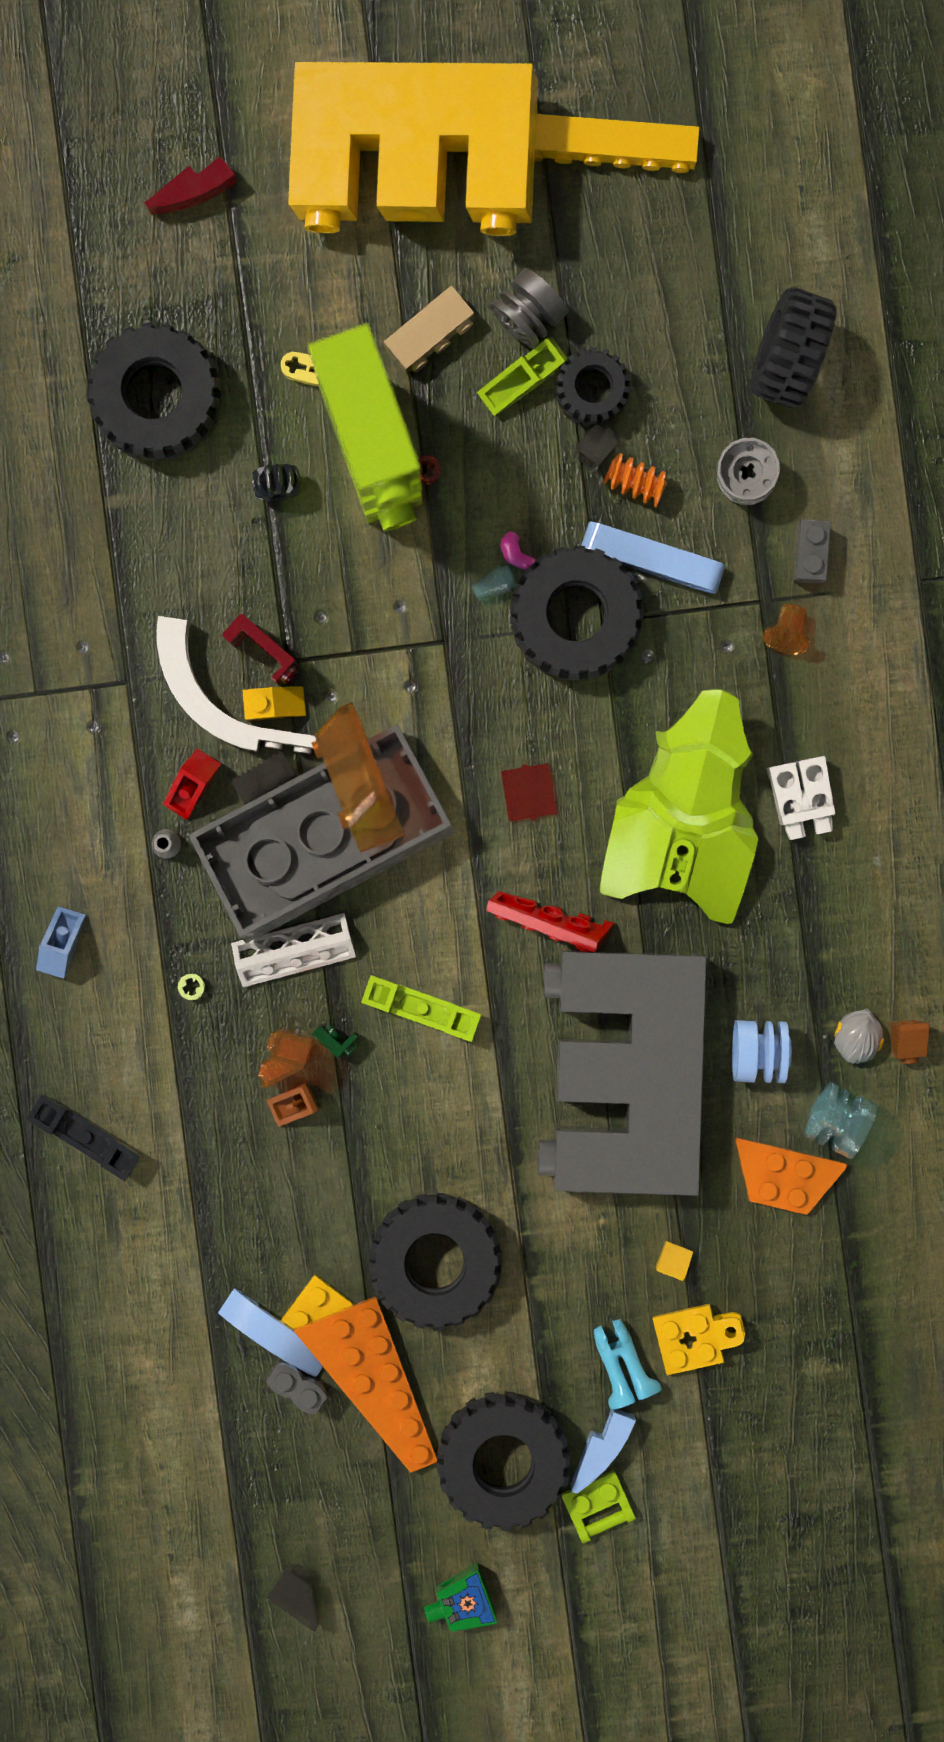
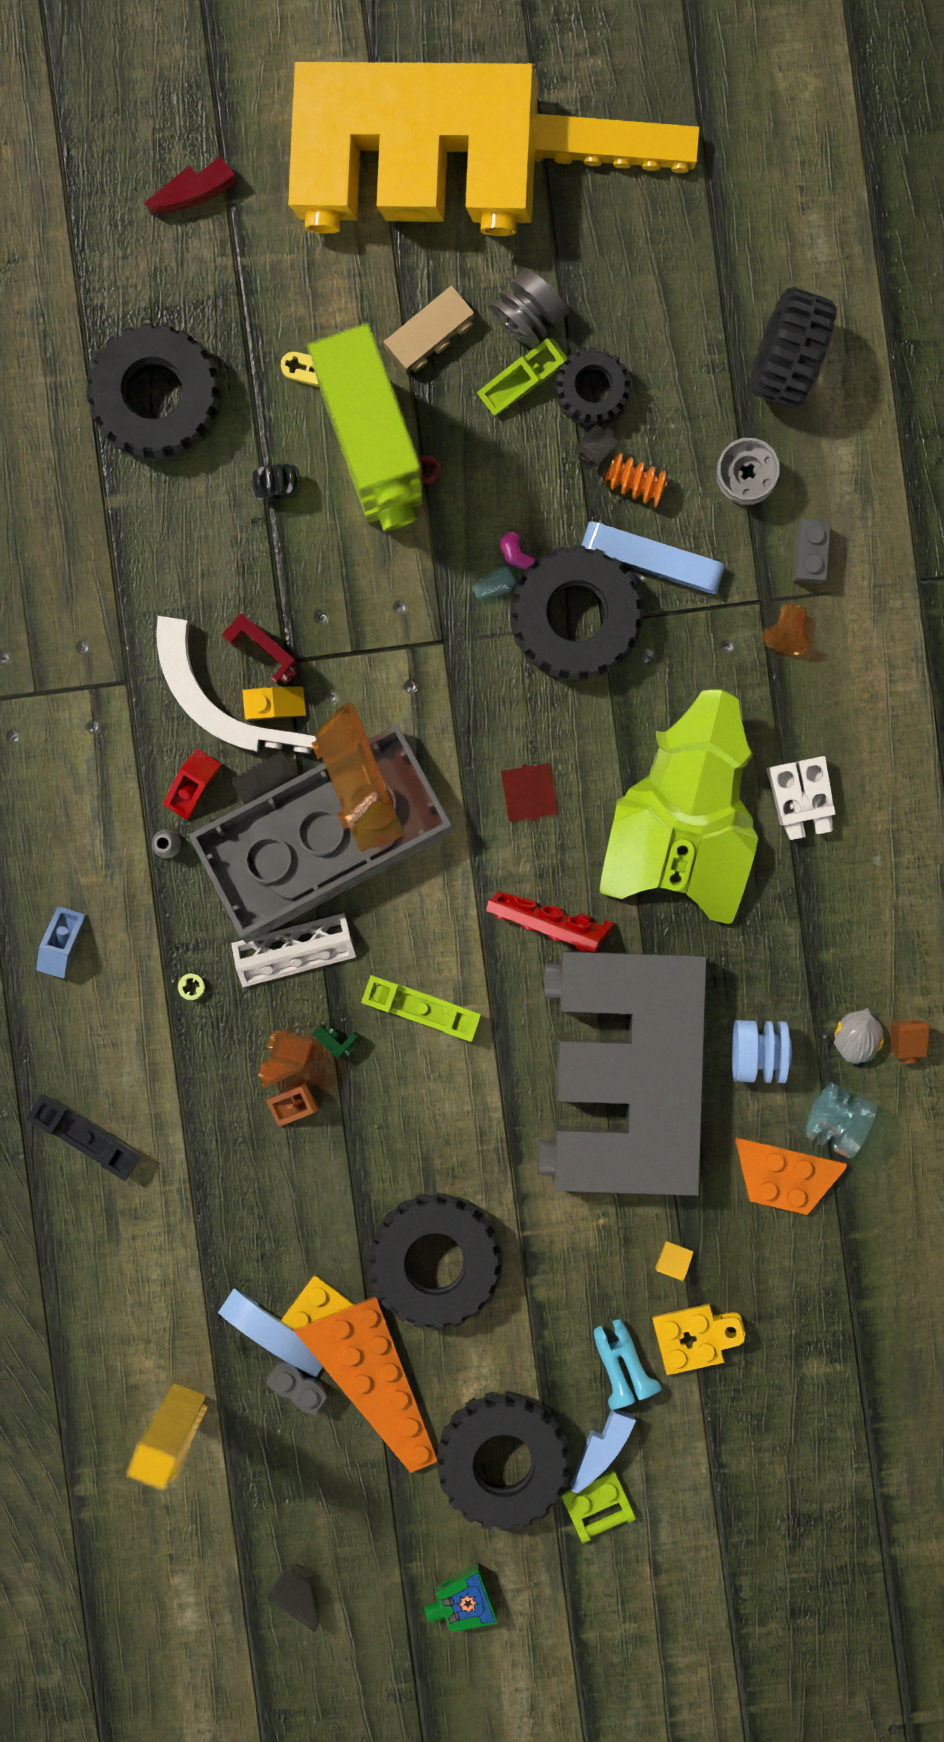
(169, 1437): none -> yellow brick

